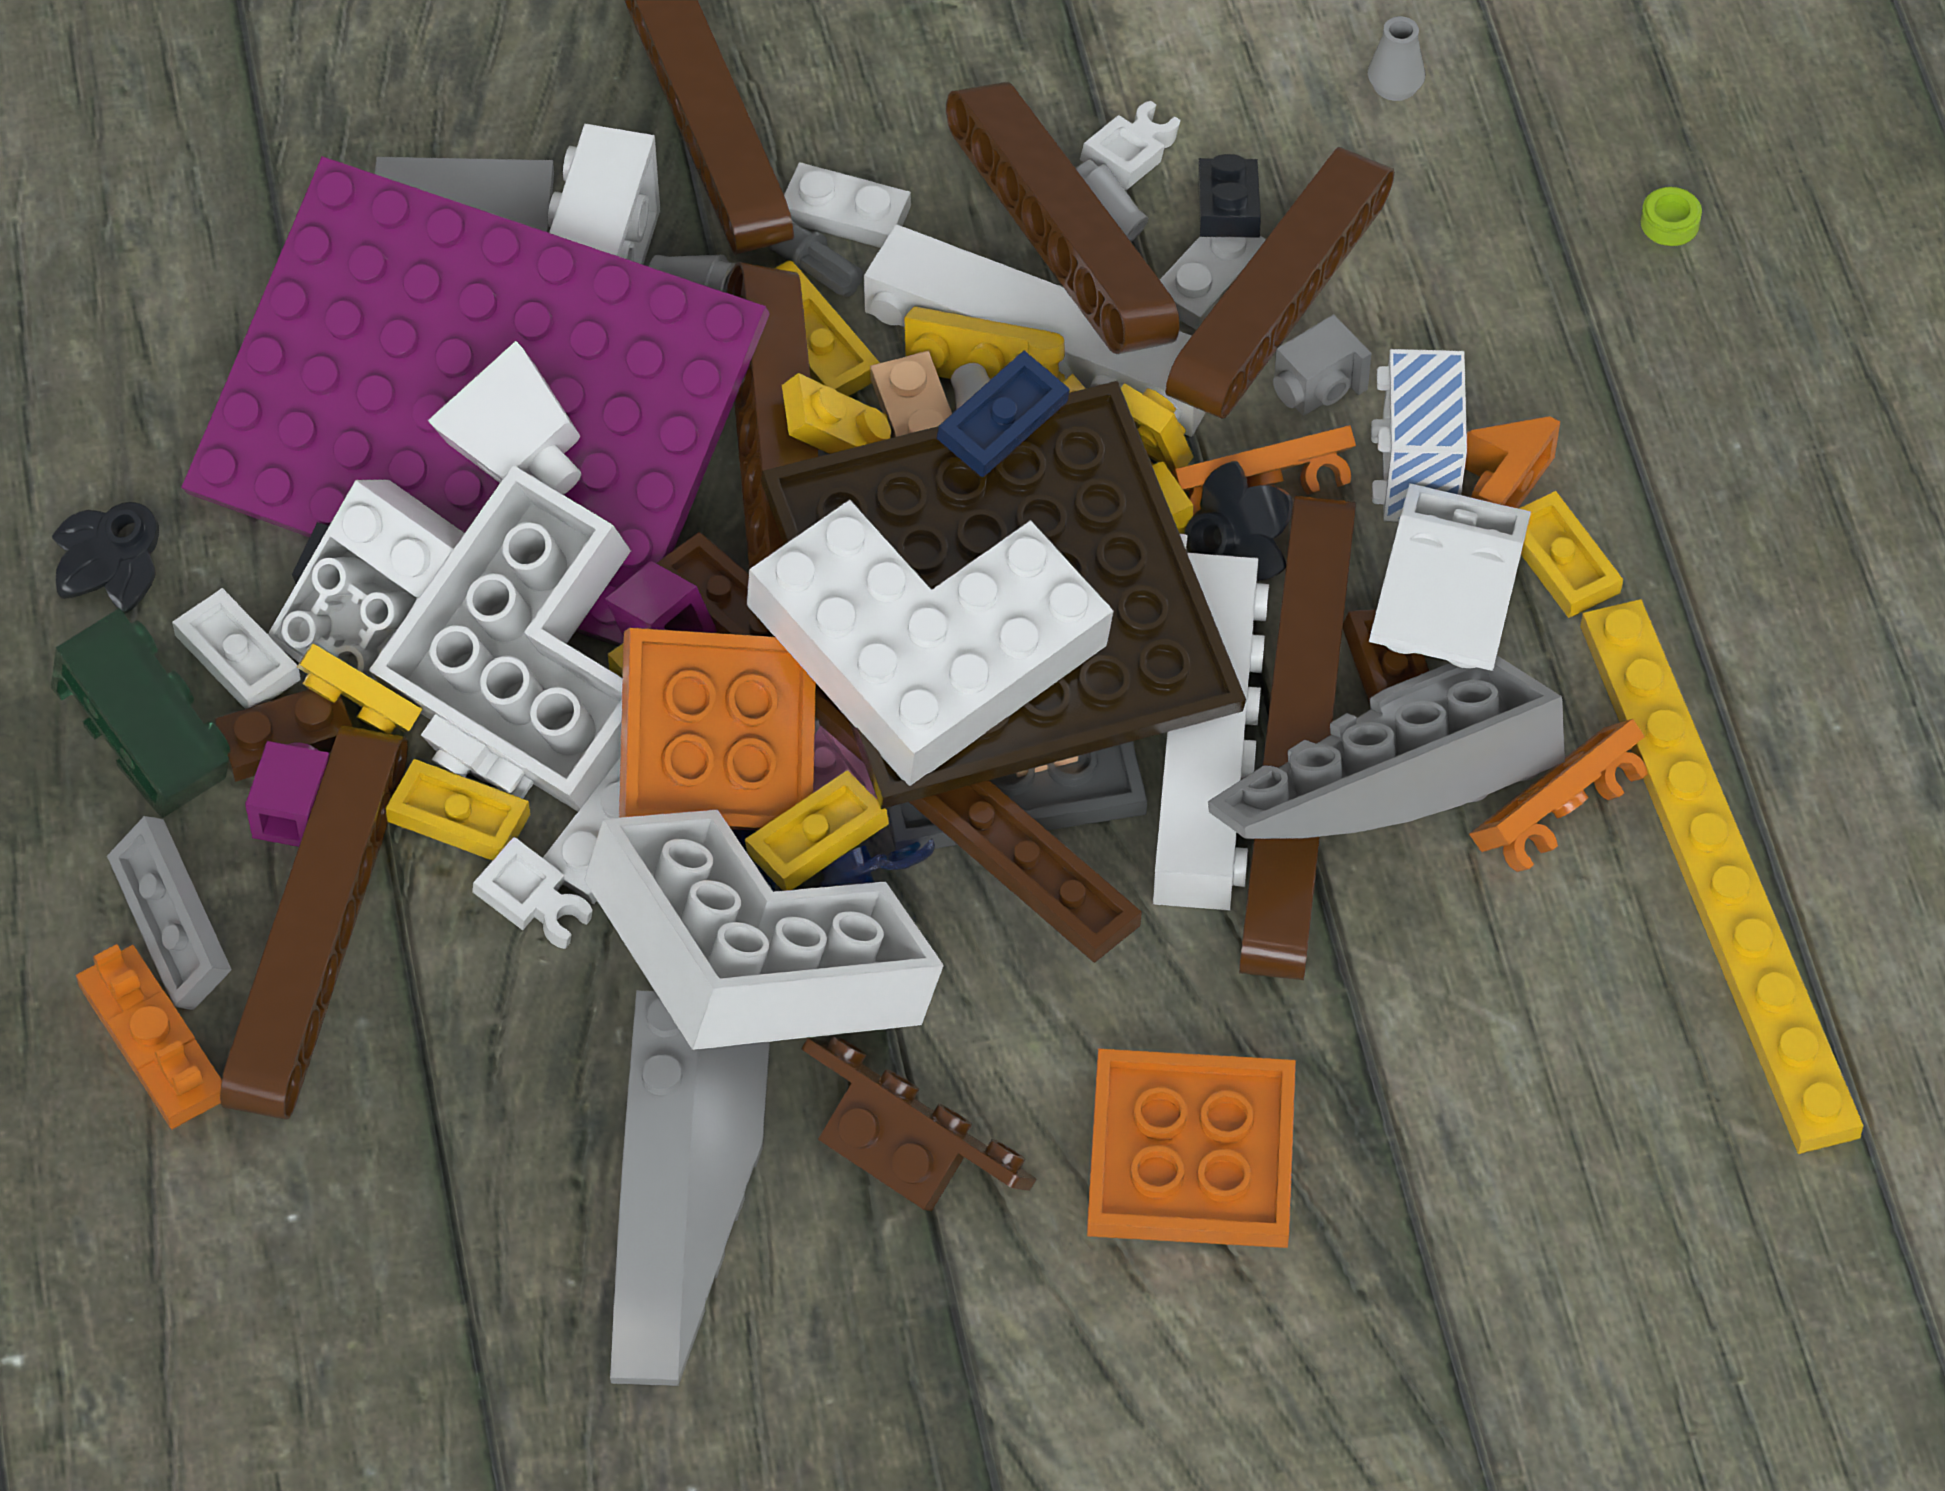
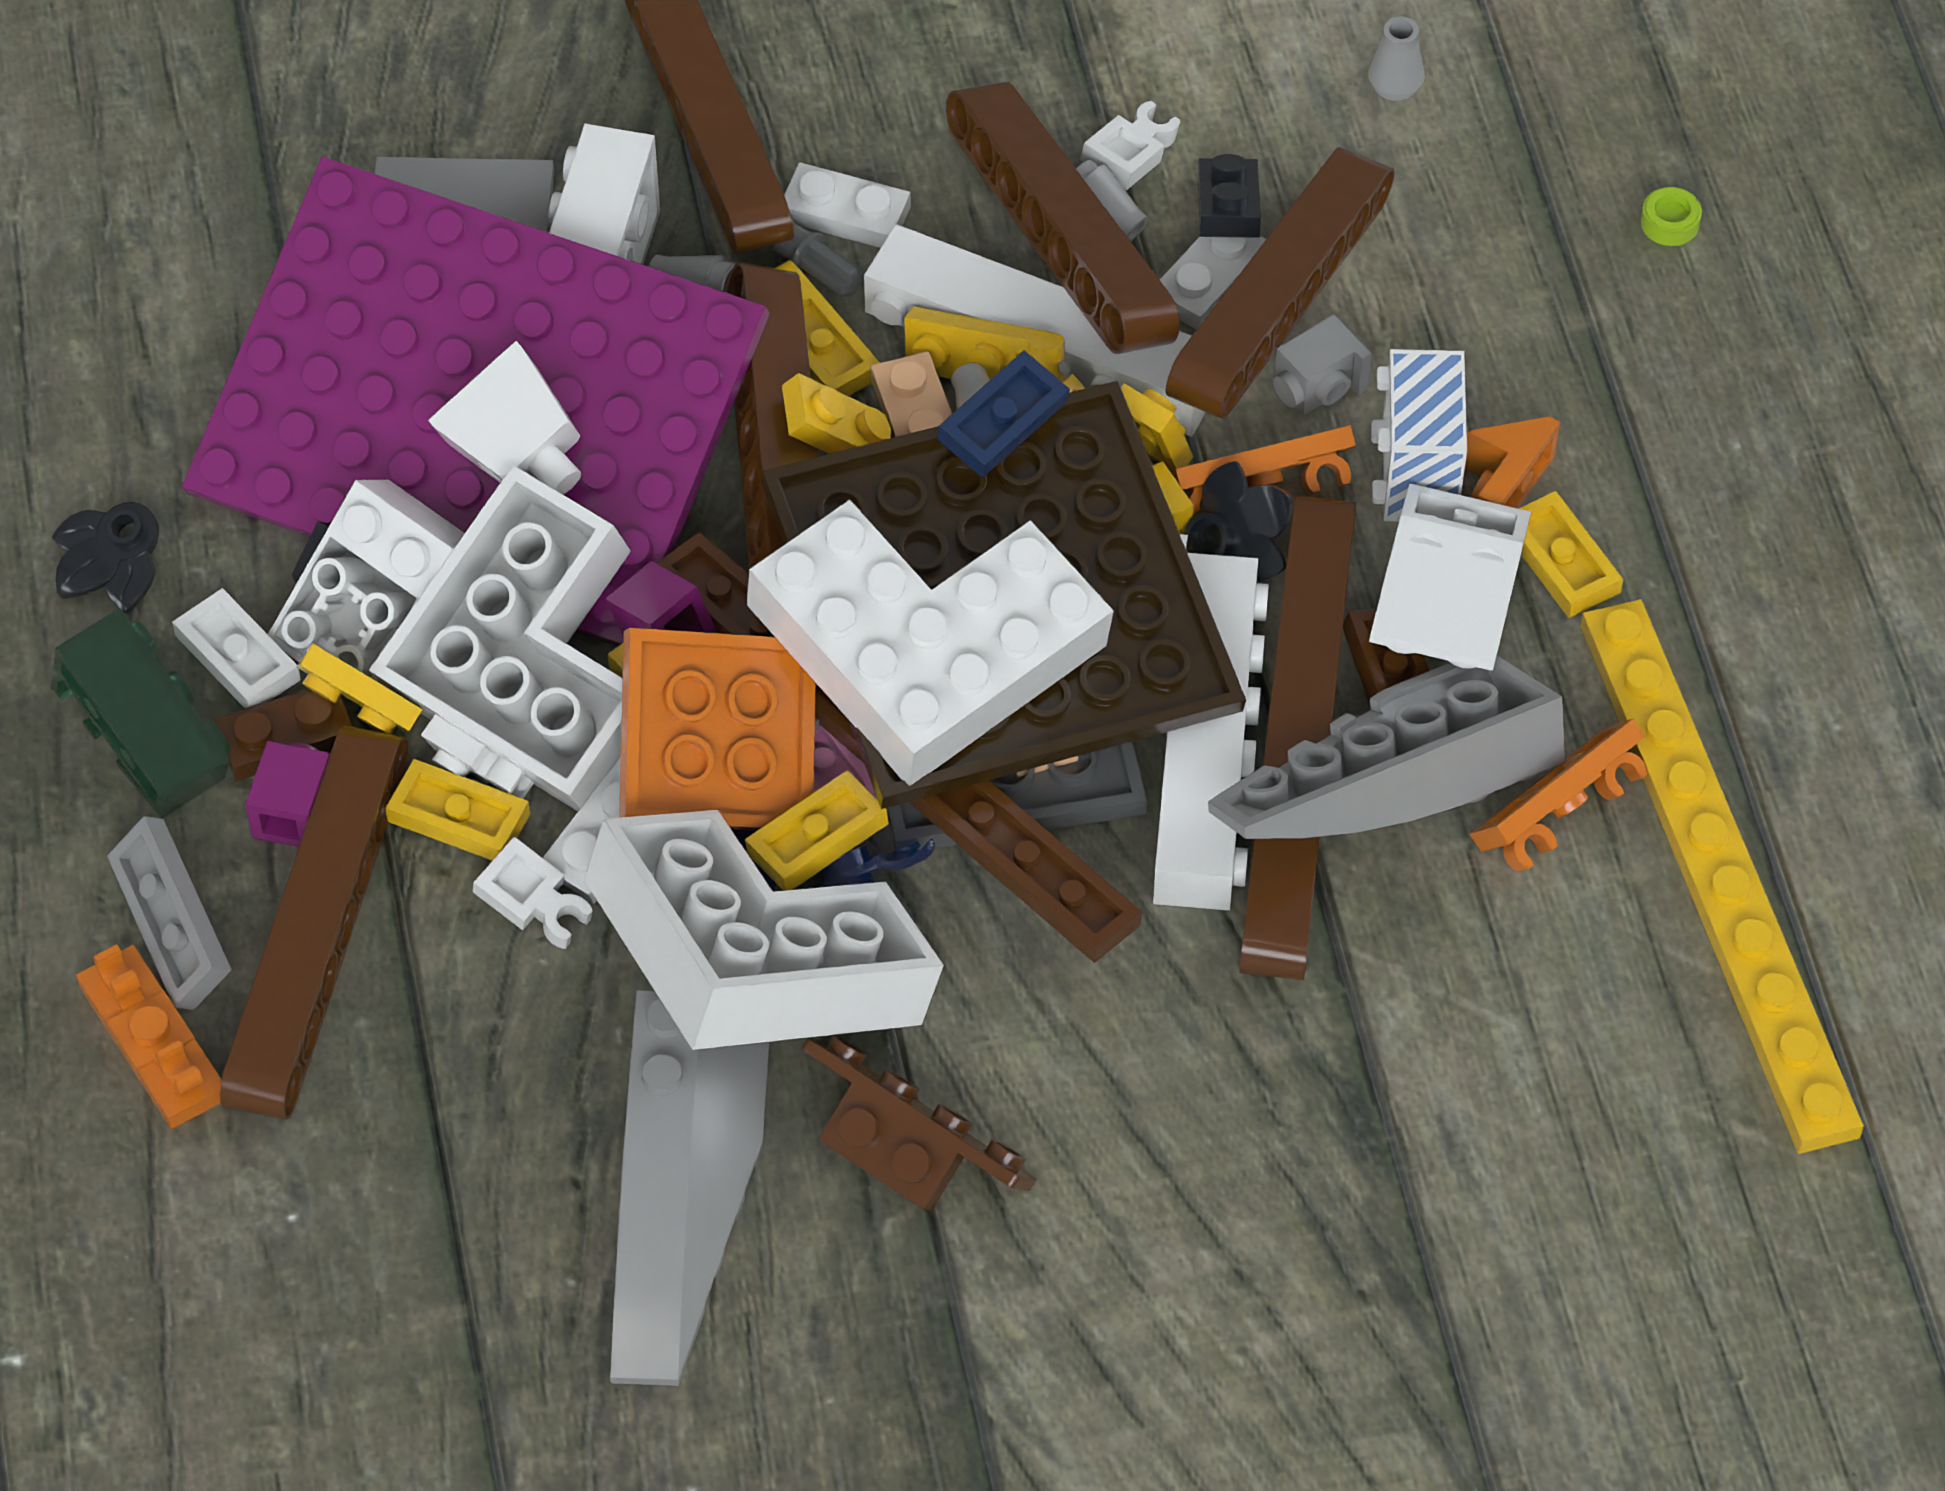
(1192, 1148): orange plate -> none

